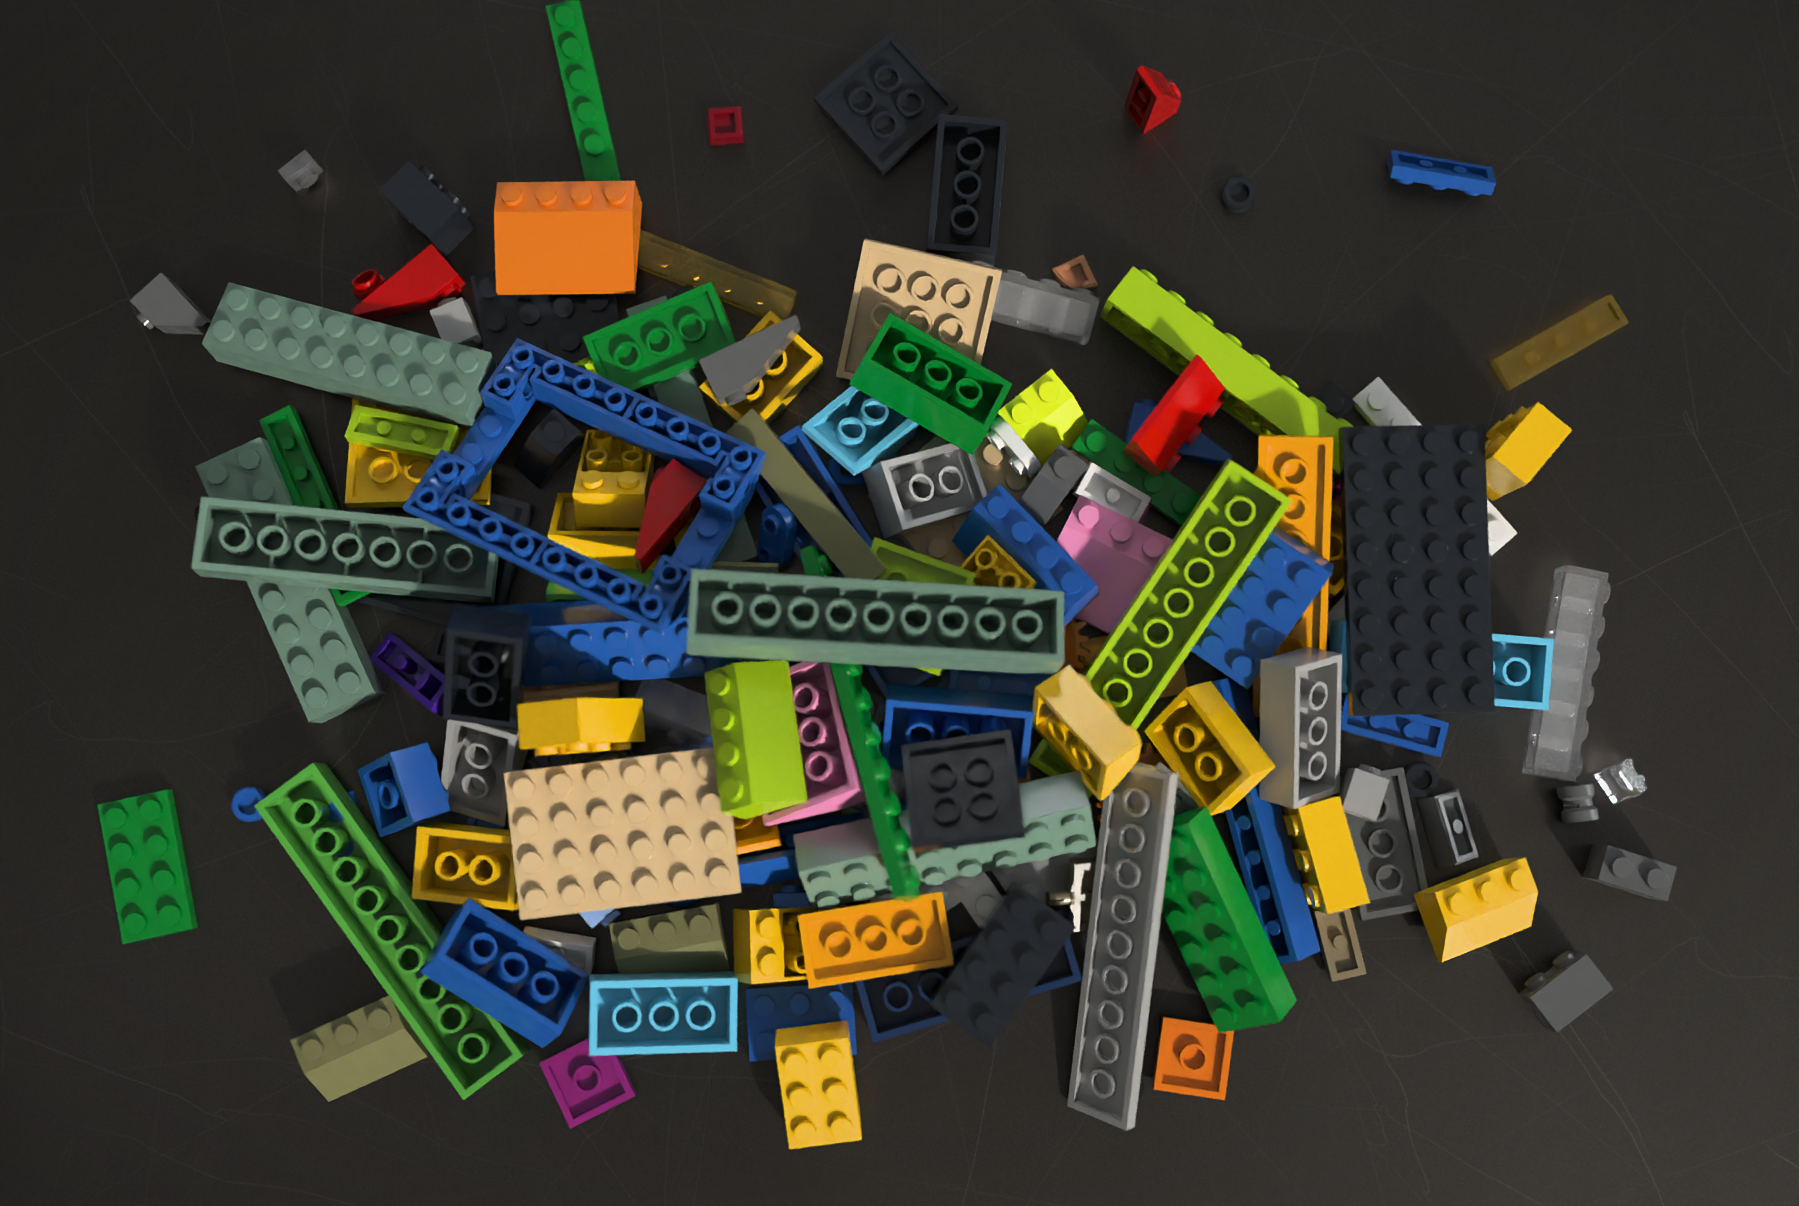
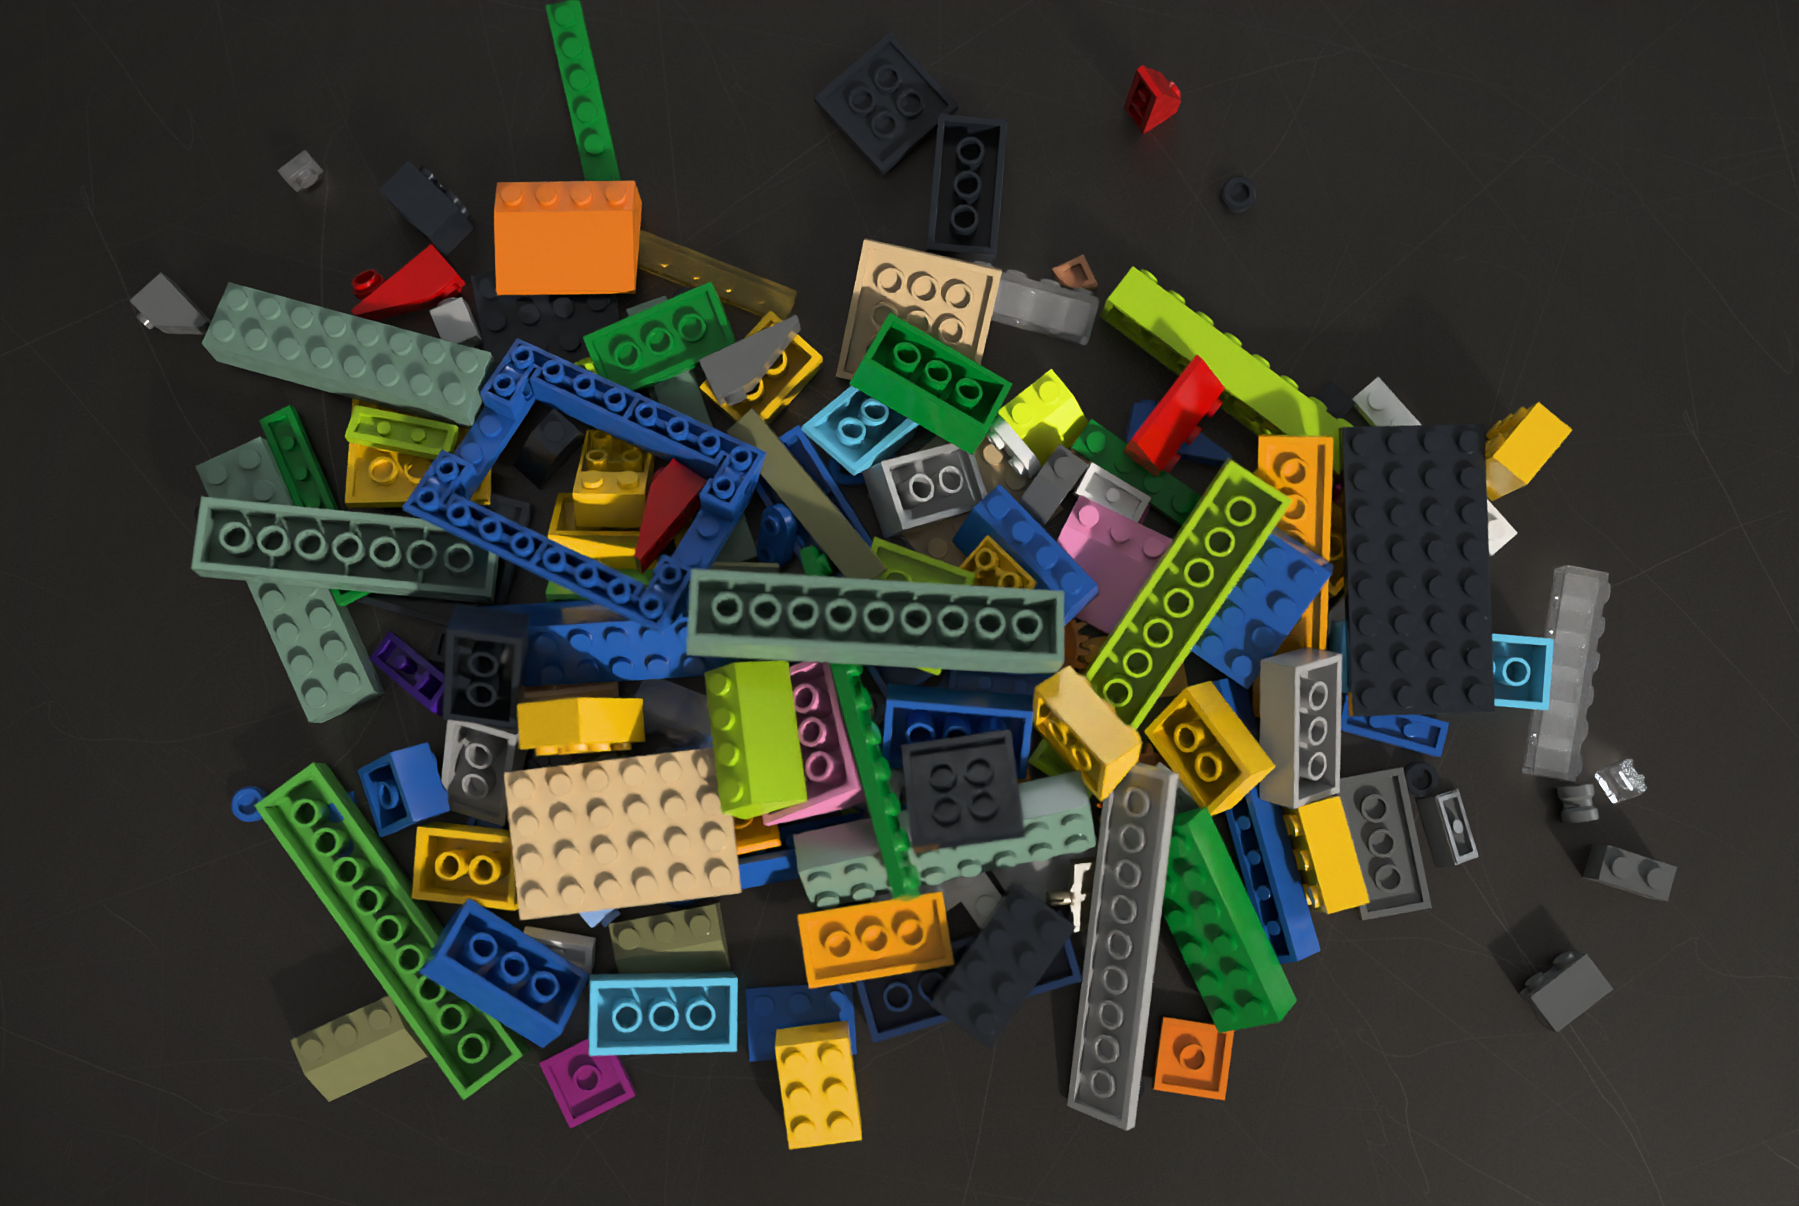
(147, 866): green plate -> none
(725, 125): dark red tile -> none
(769, 944): yellow slope -> none
(791, 896): blue plate -> none
(1339, 944): dark tan plate -> none
(1363, 792): light grey brick -> none
(1441, 173): blue plate -> none
(1478, 907): yellow slope -> none
(1559, 342): clear yellow tile -> none

